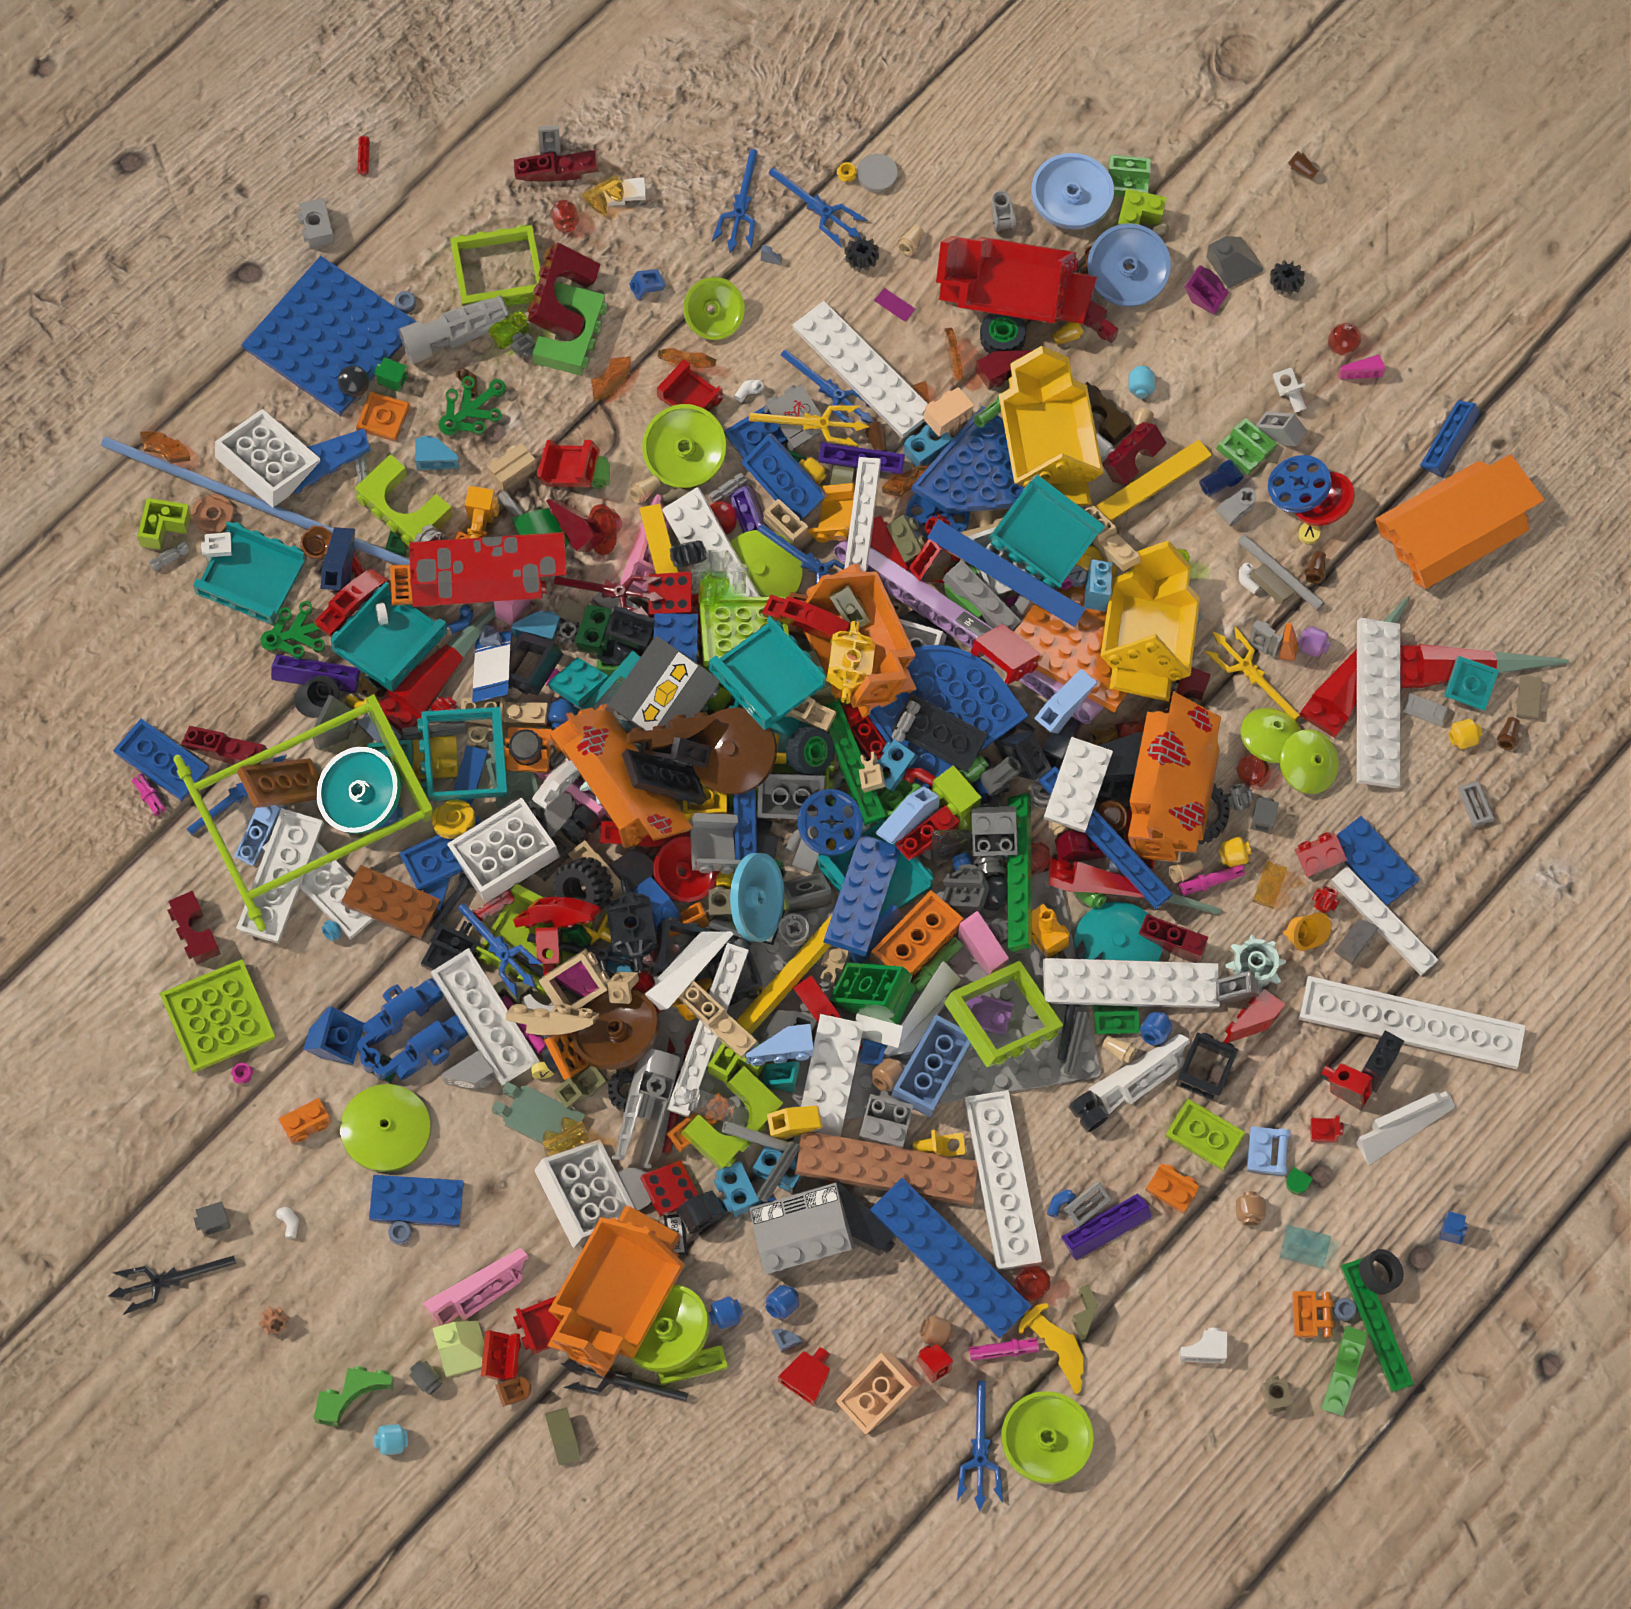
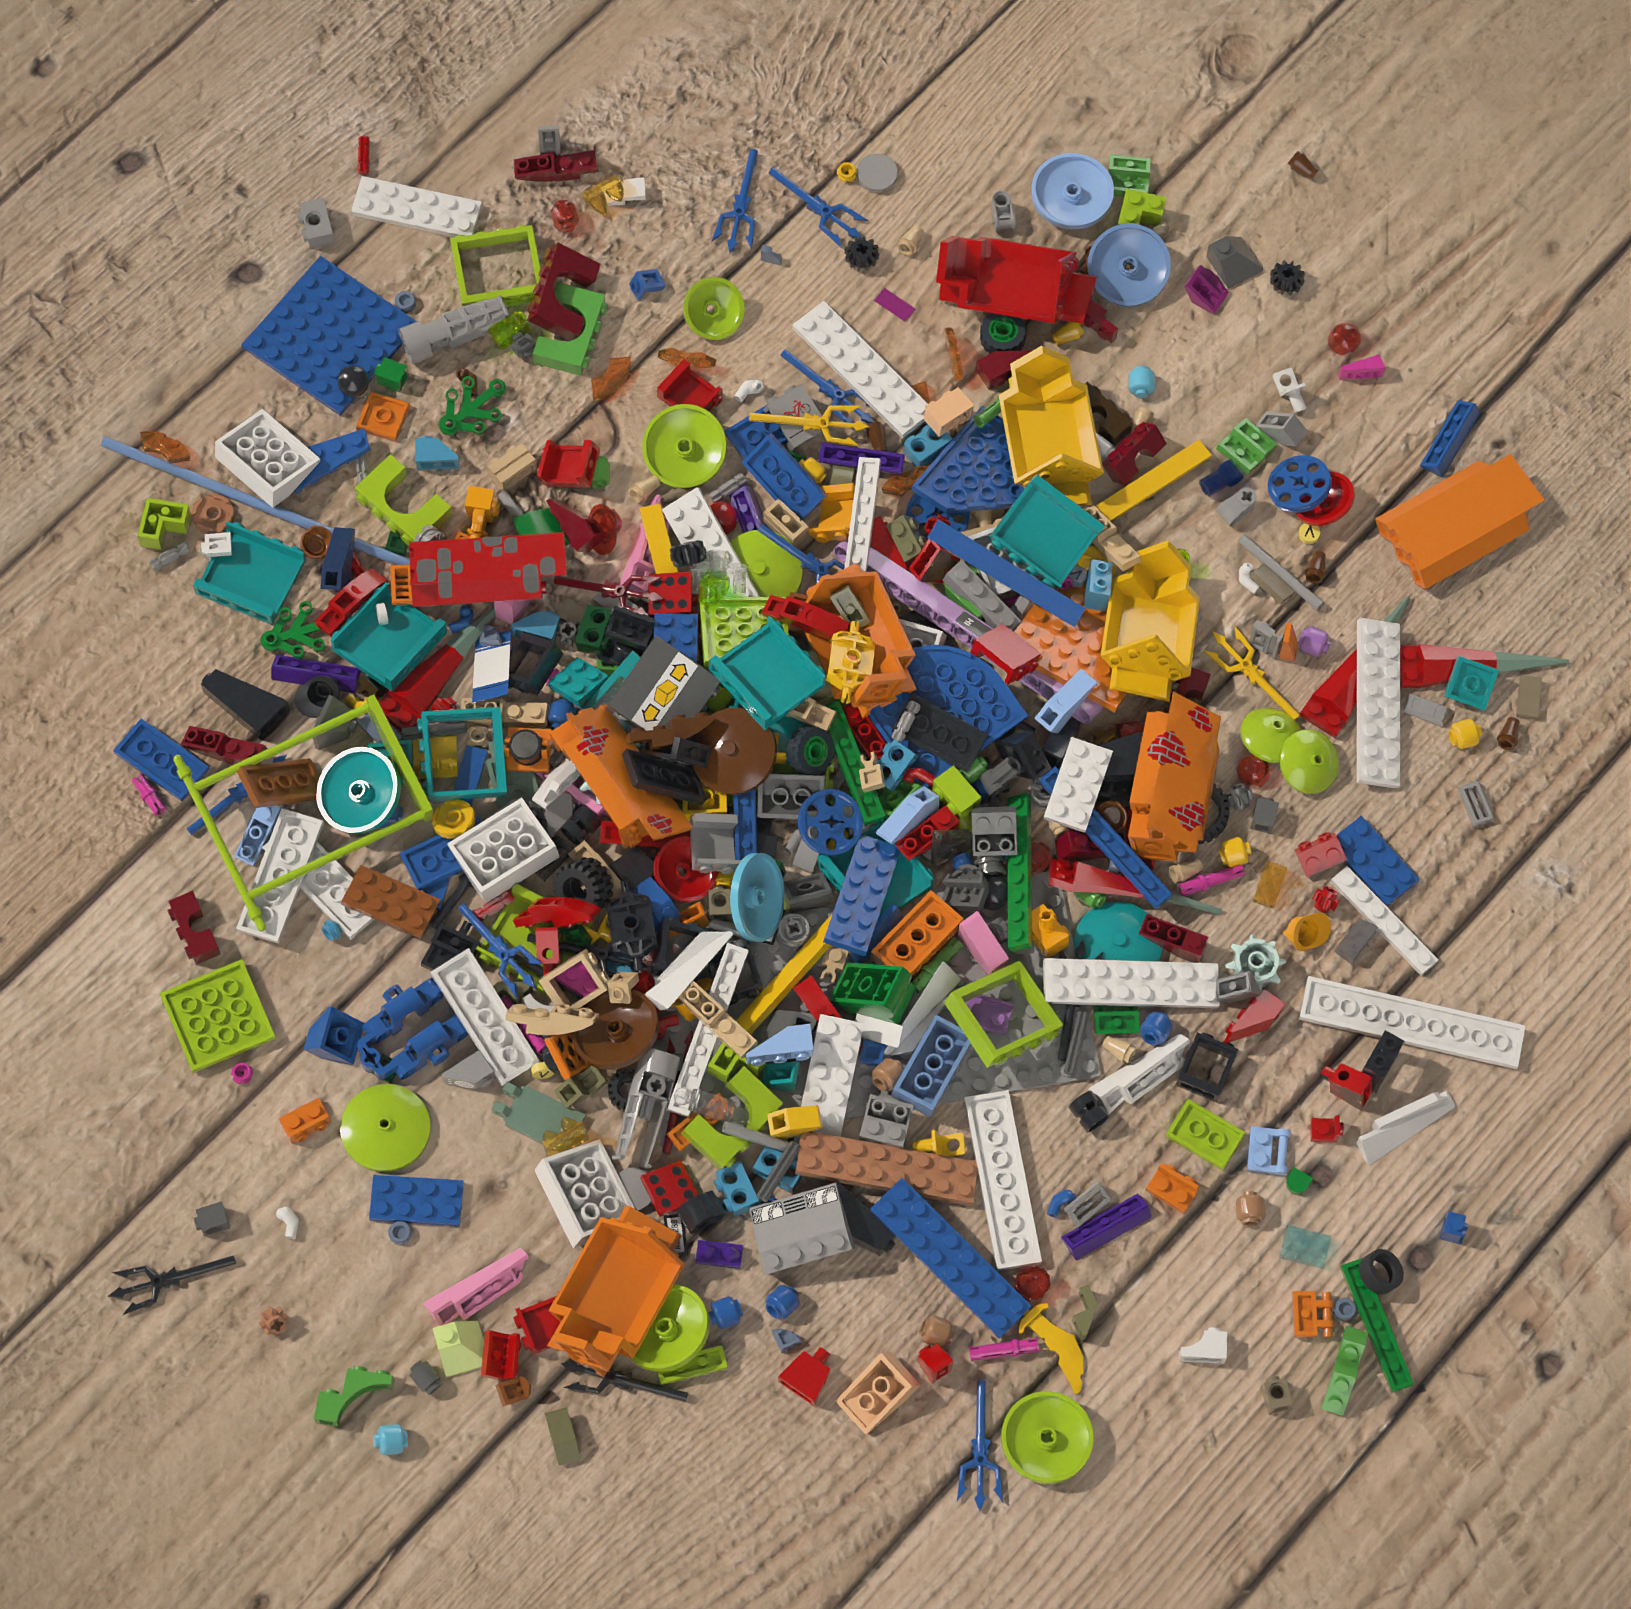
(246, 703): none -> black slope
(415, 208): none -> white plate
(665, 1023): none -> red arm
(719, 1254): none -> dark purple tile

